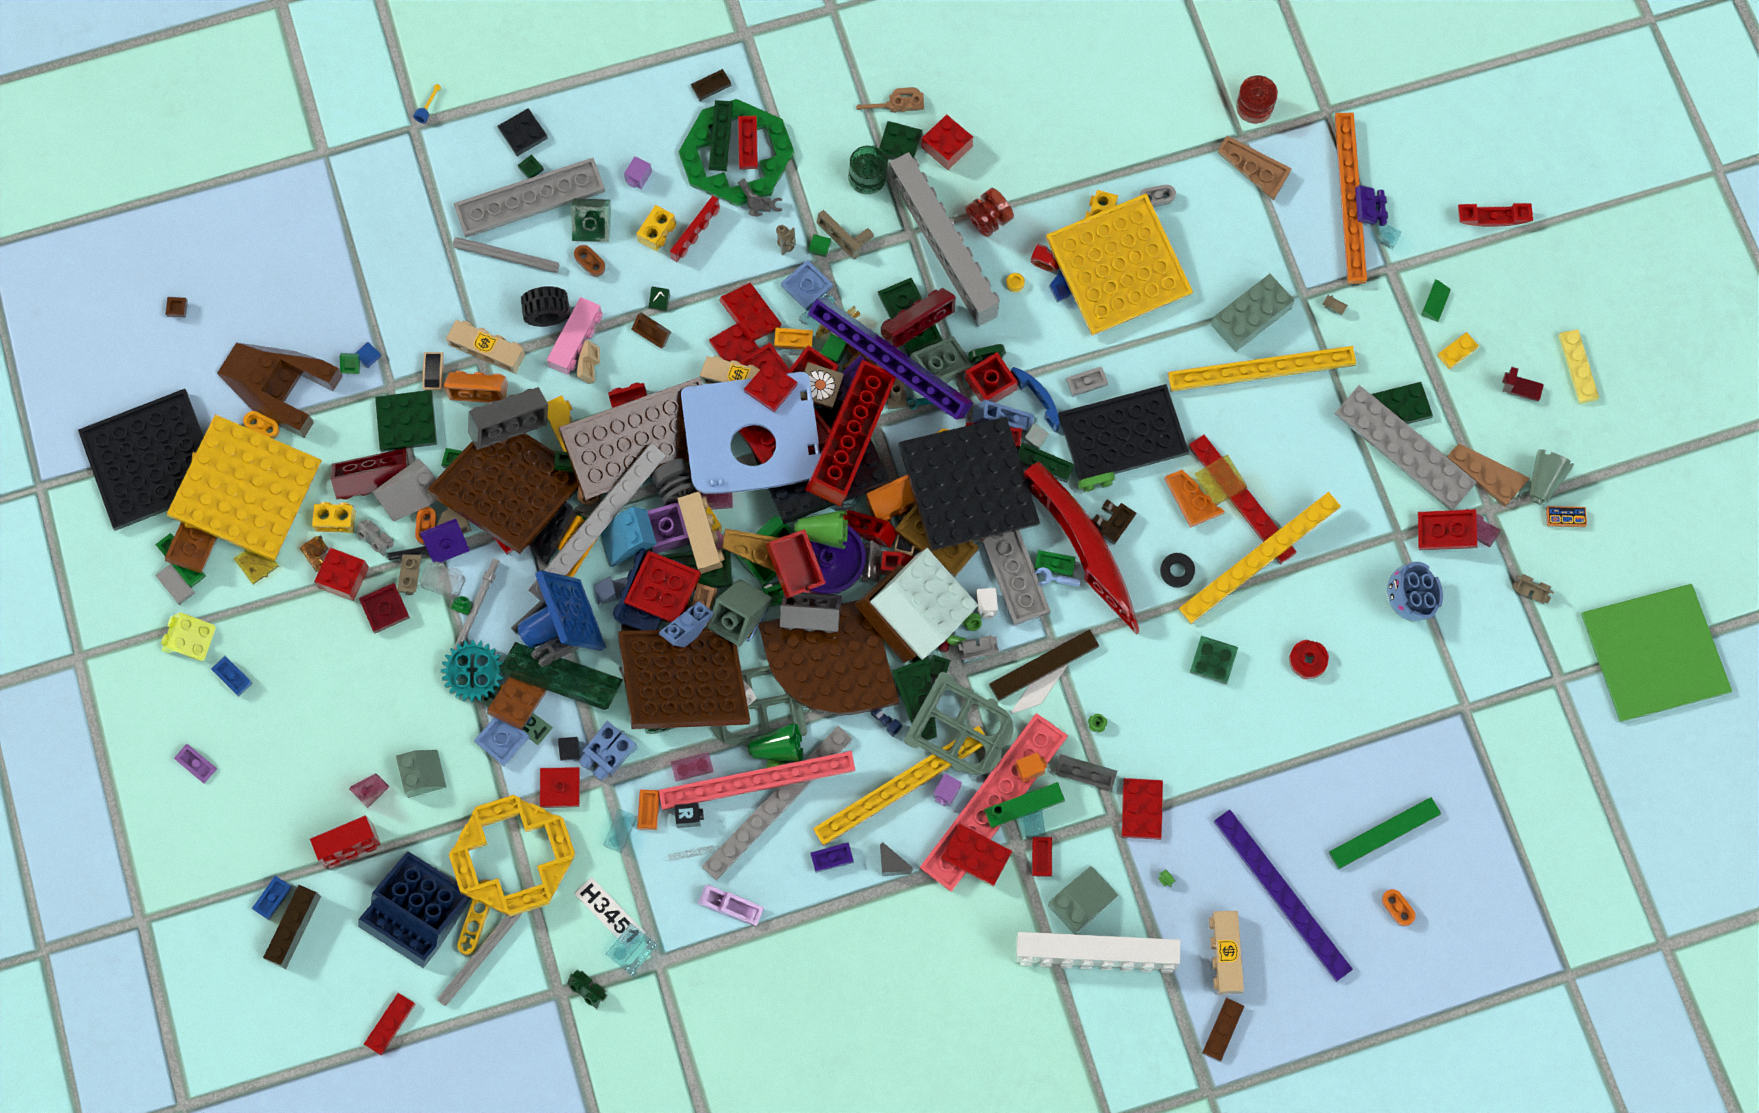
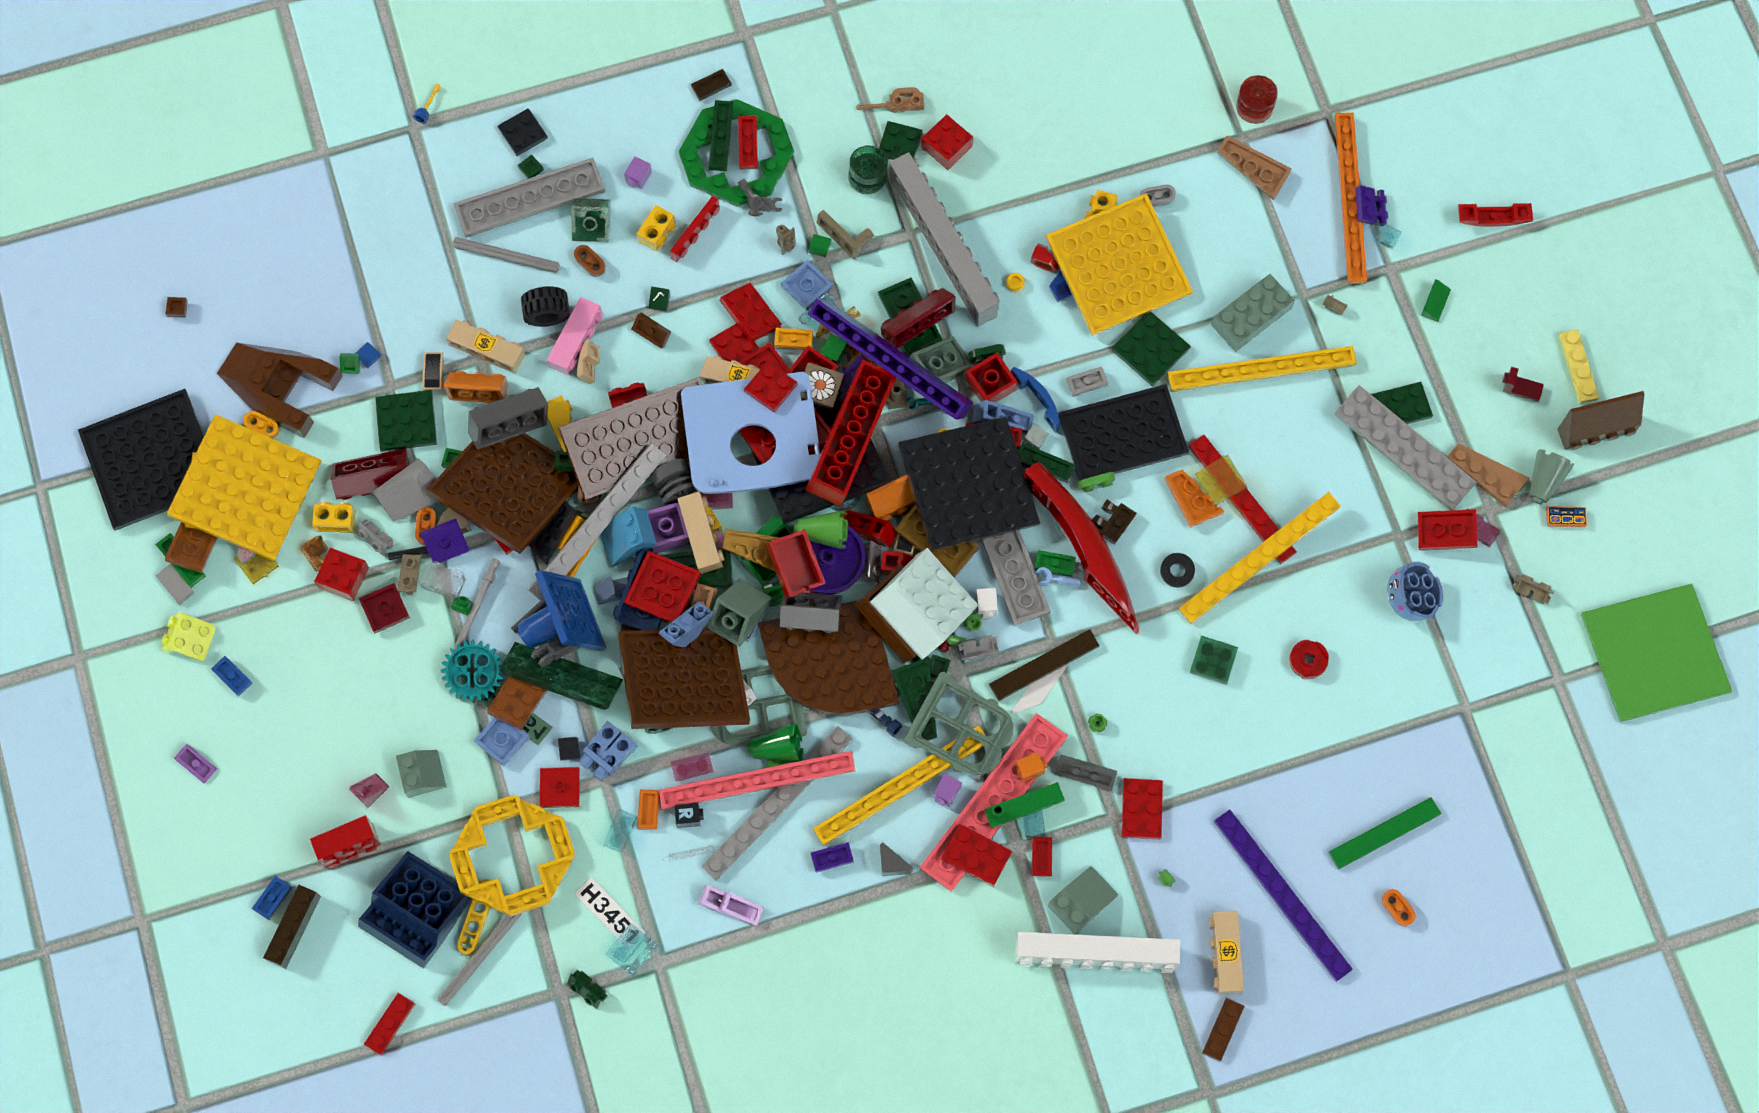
(245, 555): none -> light grey tile
(989, 212): clear red wheel -> none
(1151, 348): none -> dark green plate
(1458, 350): yellow plate -> none
(1602, 421): none -> reddish brown slope

